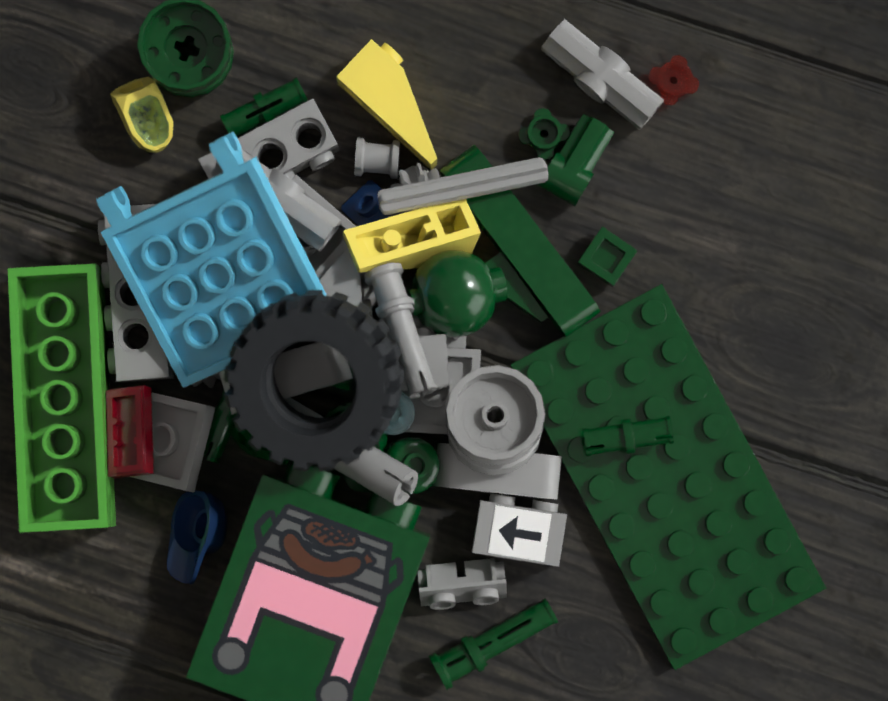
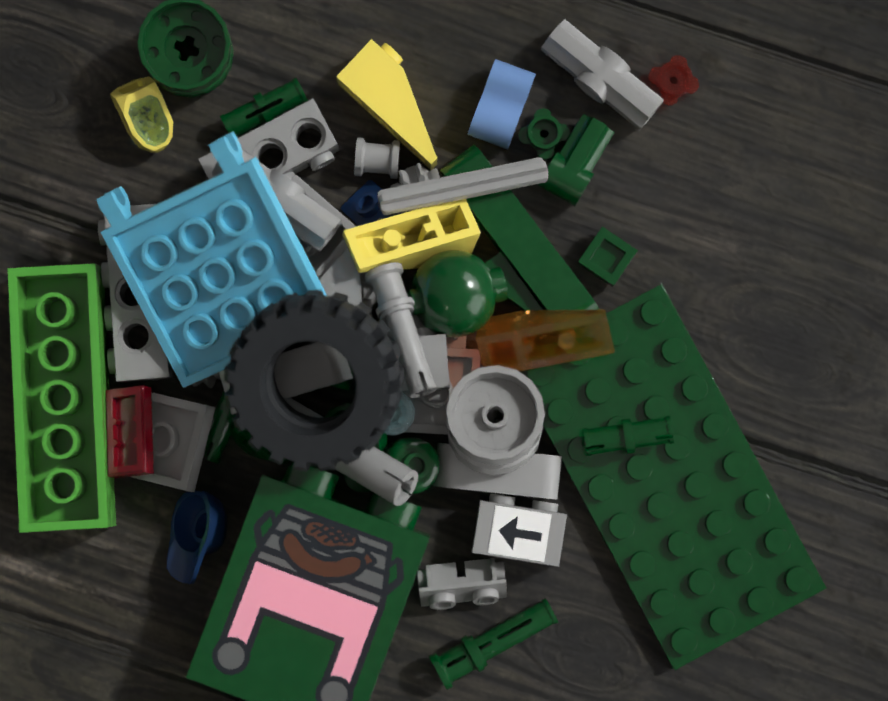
(501, 104): none -> medium blue axle
(544, 338): none -> clear orange slope

